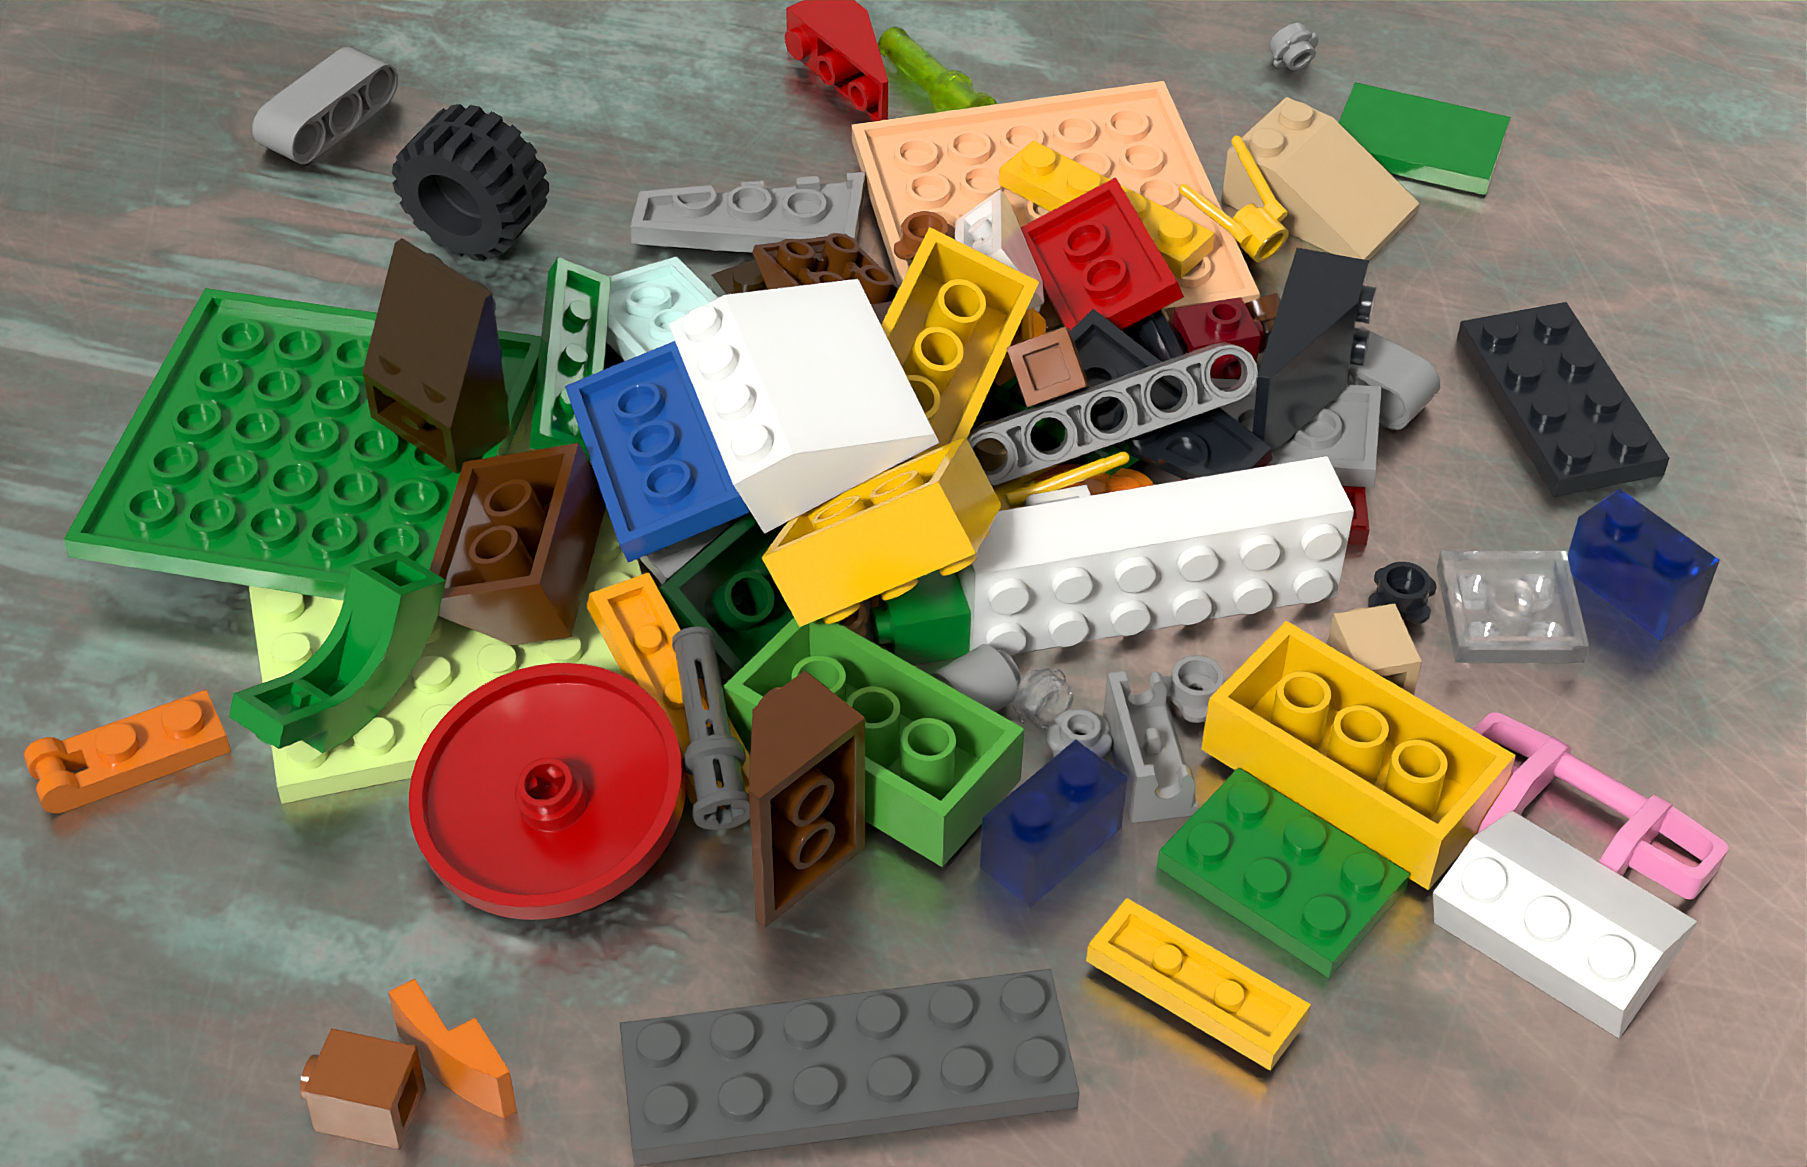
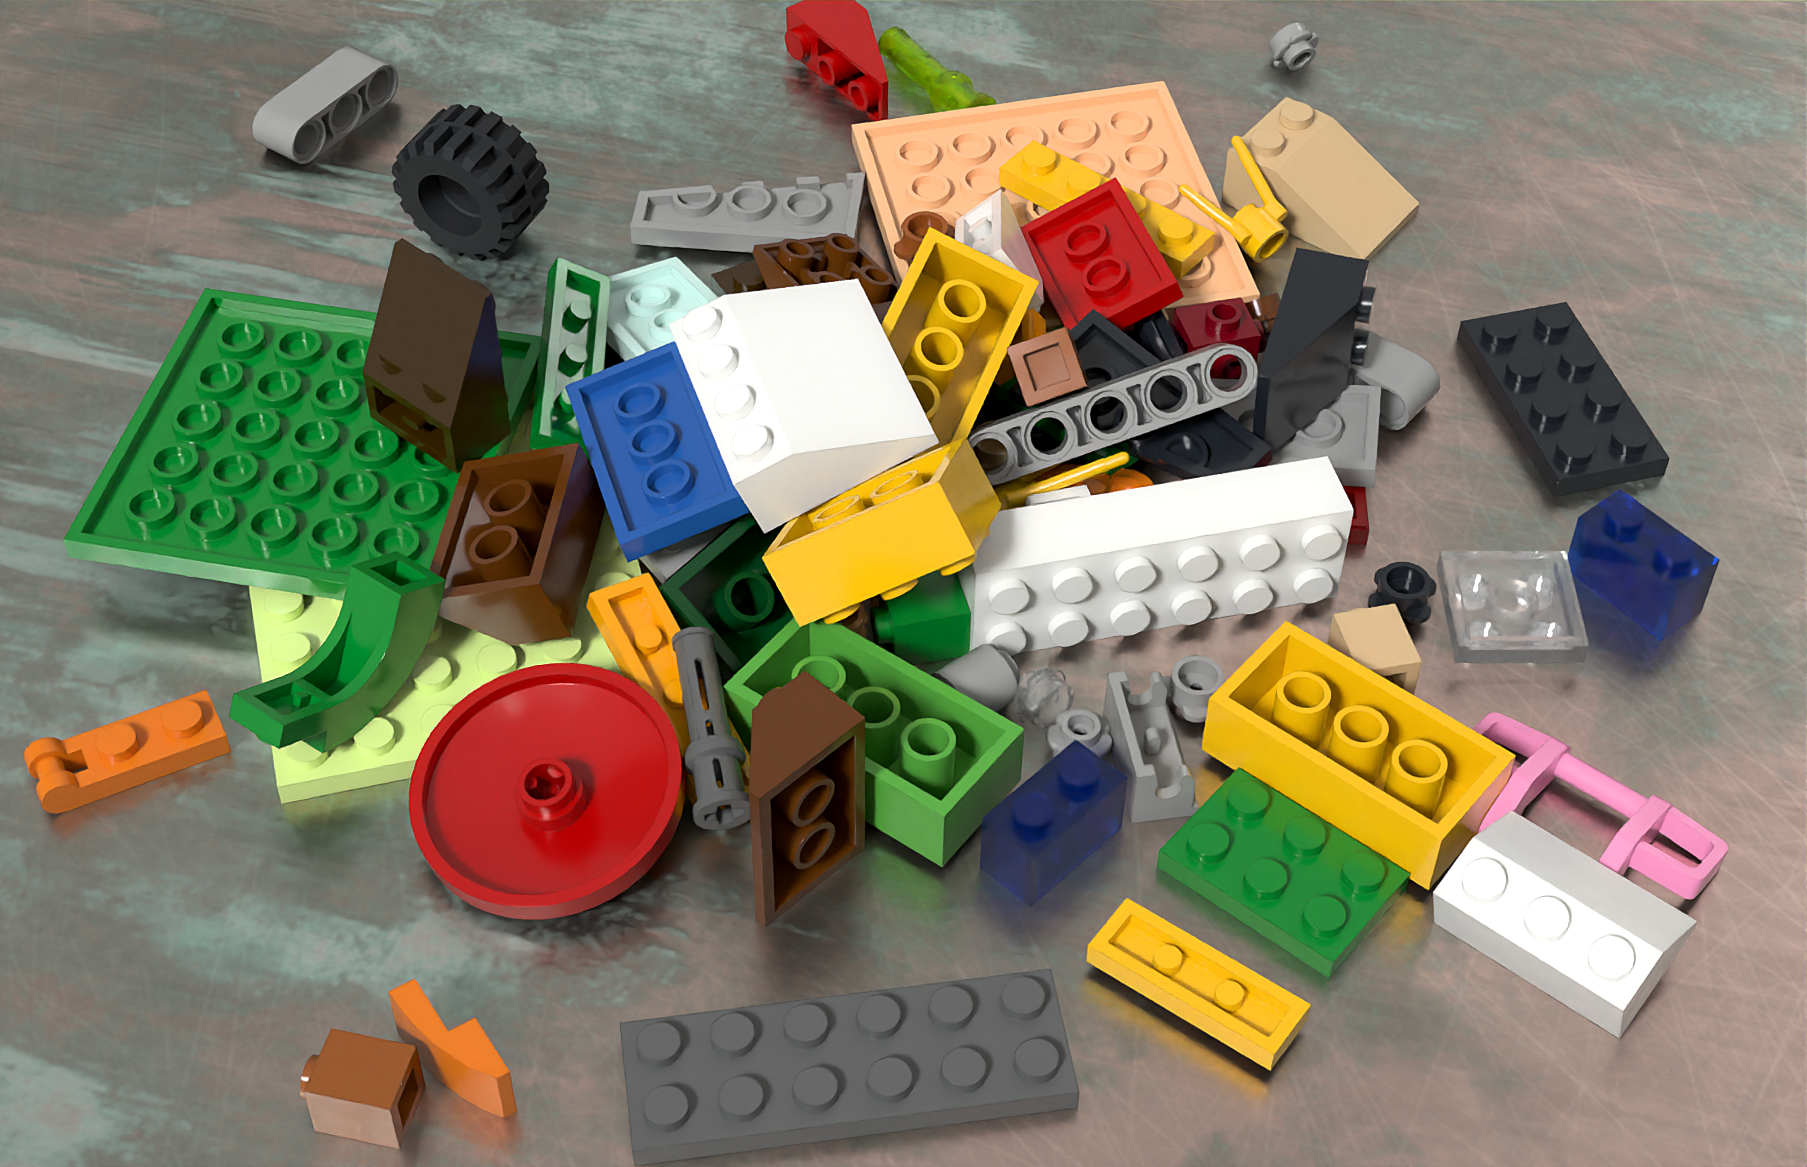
(1426, 137): green tile -> none

